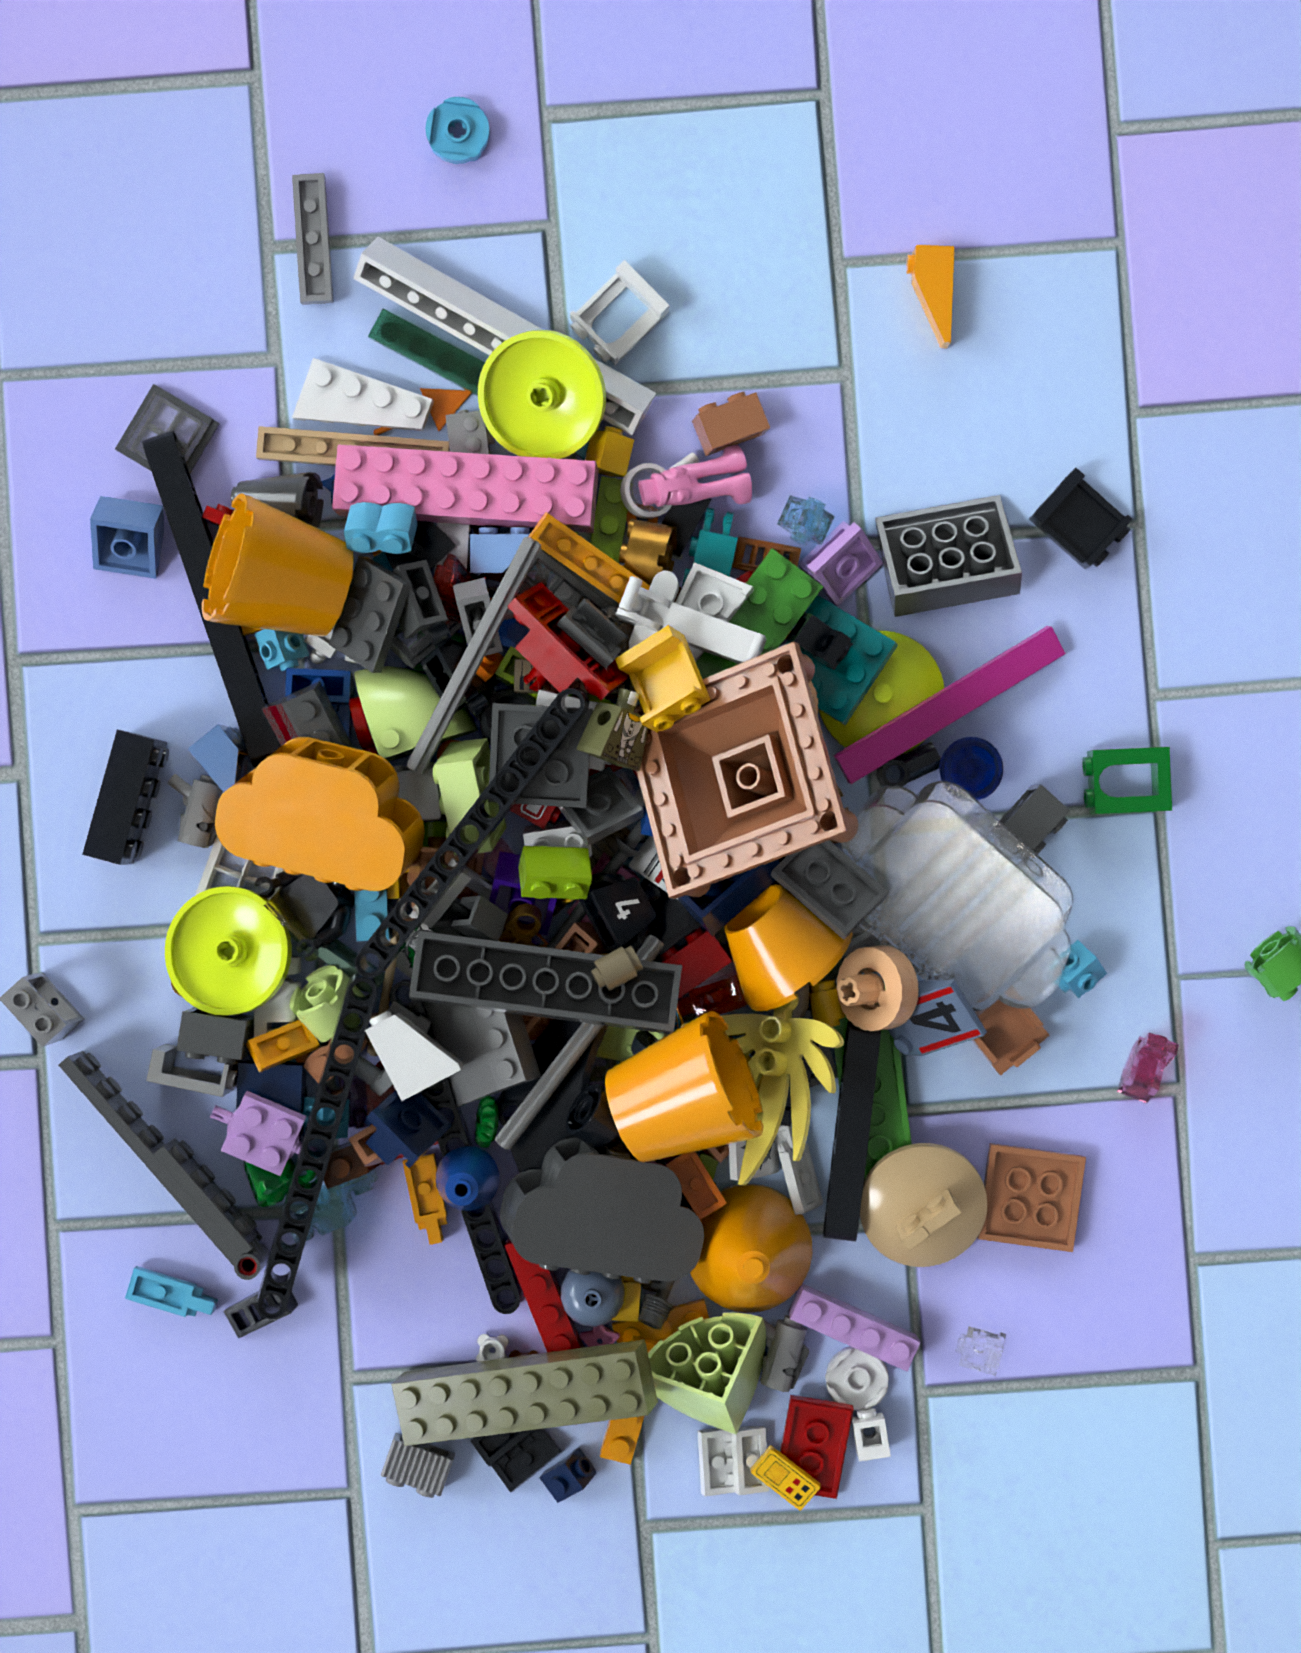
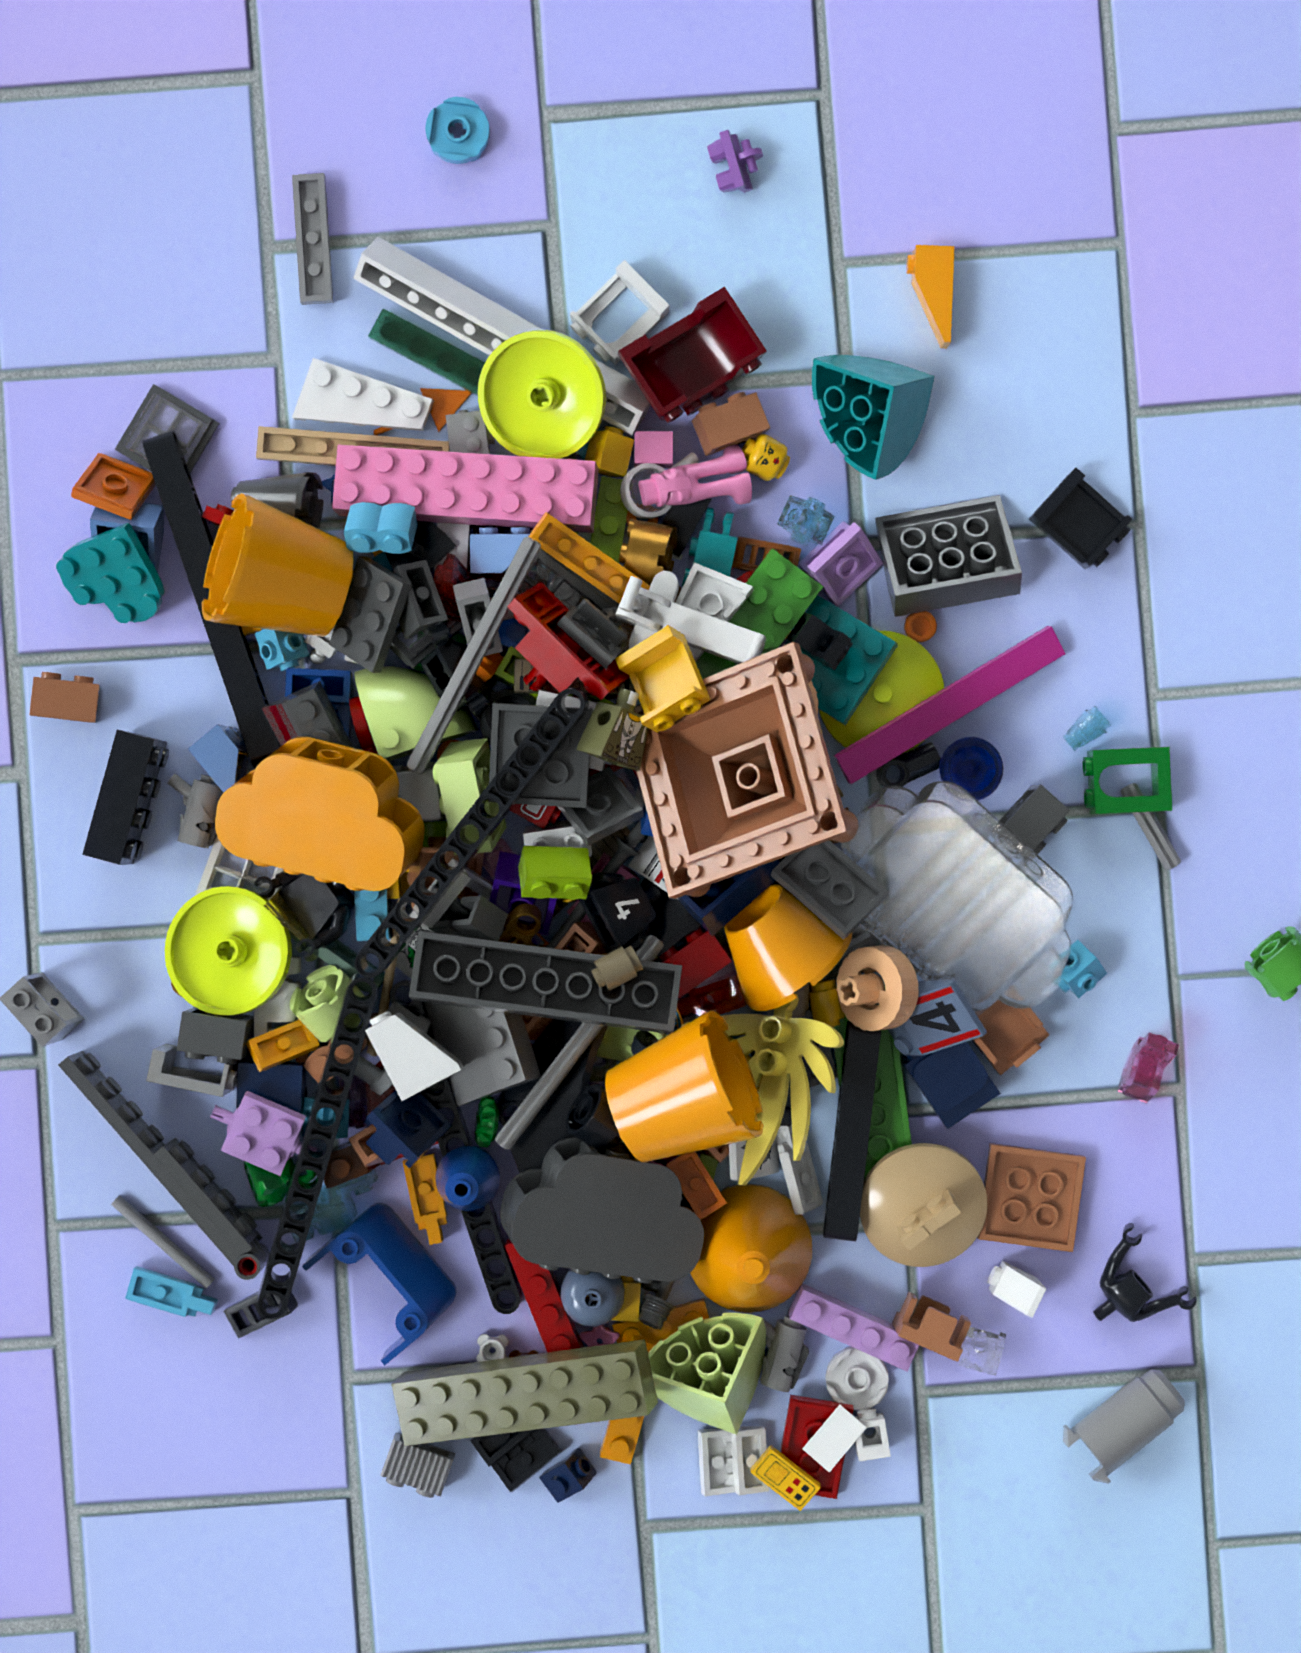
(64, 699): none -> nougat brick
(114, 486): none -> orange tile
(114, 572): none -> teal plate
(162, 1241): none -> light grey bar
(404, 1263): none -> blue windscreen
(653, 448): none -> bright pink panel
(694, 357): none -> dark red cylinder
(729, 149): none -> medium lavender hips
(766, 457): none -> yellow head
(834, 1438): none -> white sticker
(871, 409): none -> teal brick
(920, 626): none -> orange tile
(931, 1326): none -> nougat panel
(952, 1082): none -> dark blue brick
(1016, 1288): none -> white slope
(1087, 728): none -> clear light blue cone
(1127, 1422): none -> light grey piece
(1129, 1292): none -> black piece
(1153, 831): none -> light grey axle

